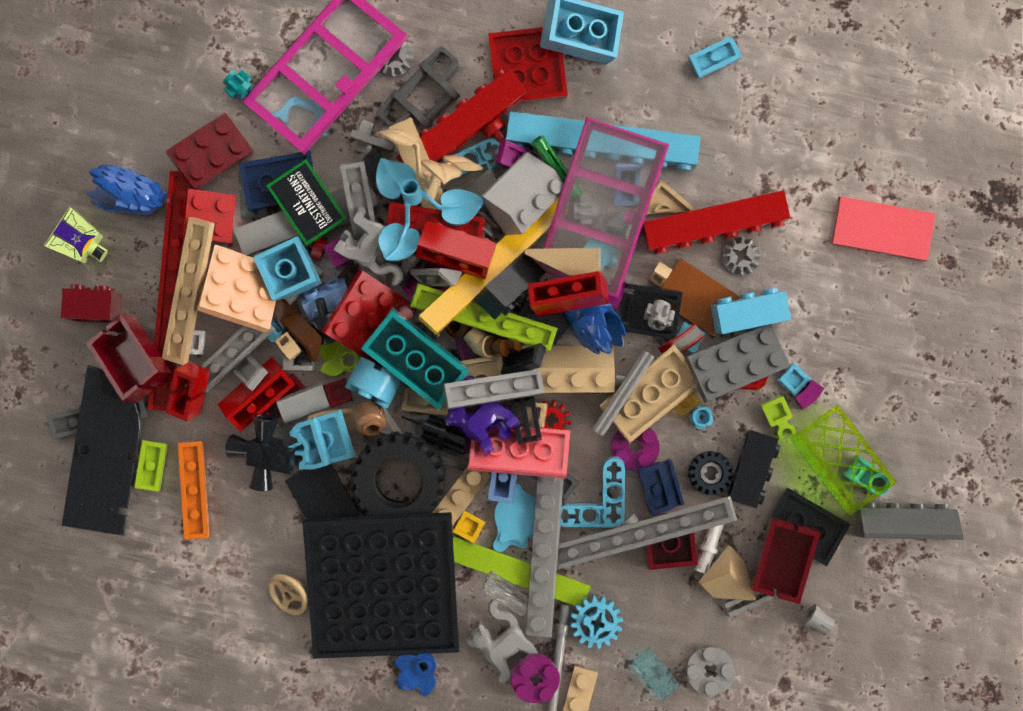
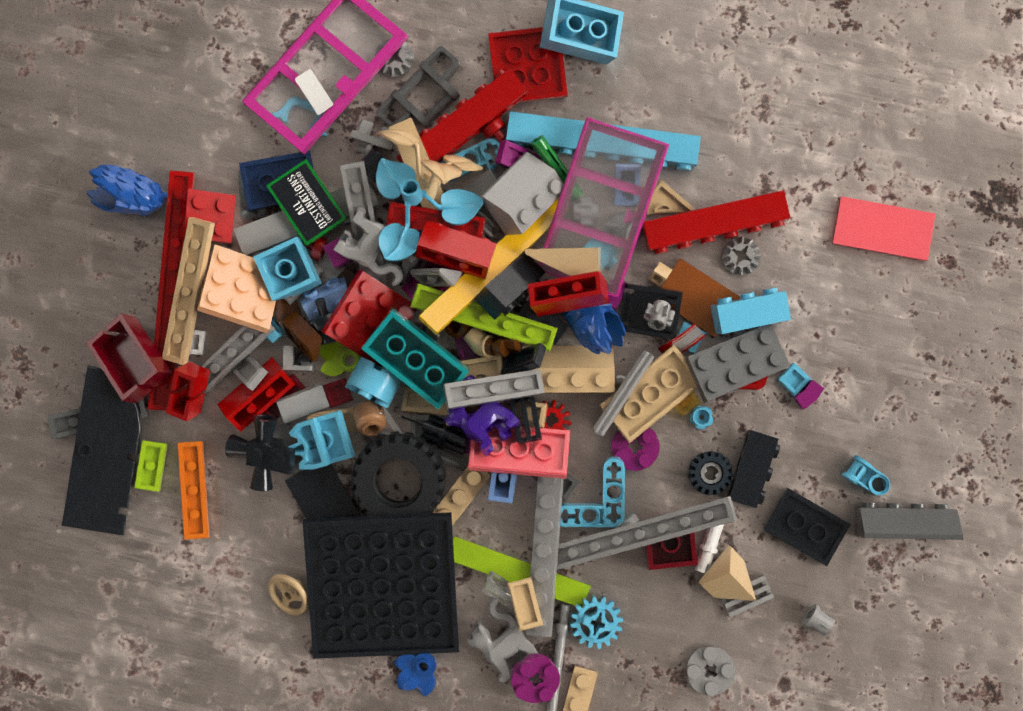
(77, 238): torso -> none
(89, 305): dark red brick -> none
(209, 151): dark red plate -> none
(237, 84): teal gear -> none
(288, 346): tan piece -> none
(314, 91): none -> white sticker
(469, 526): yellow plate -> none
(515, 520): medium azure tile -> none
(525, 604): none -> tan tile
(655, 674): clear light blue tile -> none
(660, 486): dark blue plate -> none
(715, 57): medium azure plate -> none
(777, 414): lime plate -> none
(784, 560): dark red piece -> none
(825, 472): clear neon green fence -> none

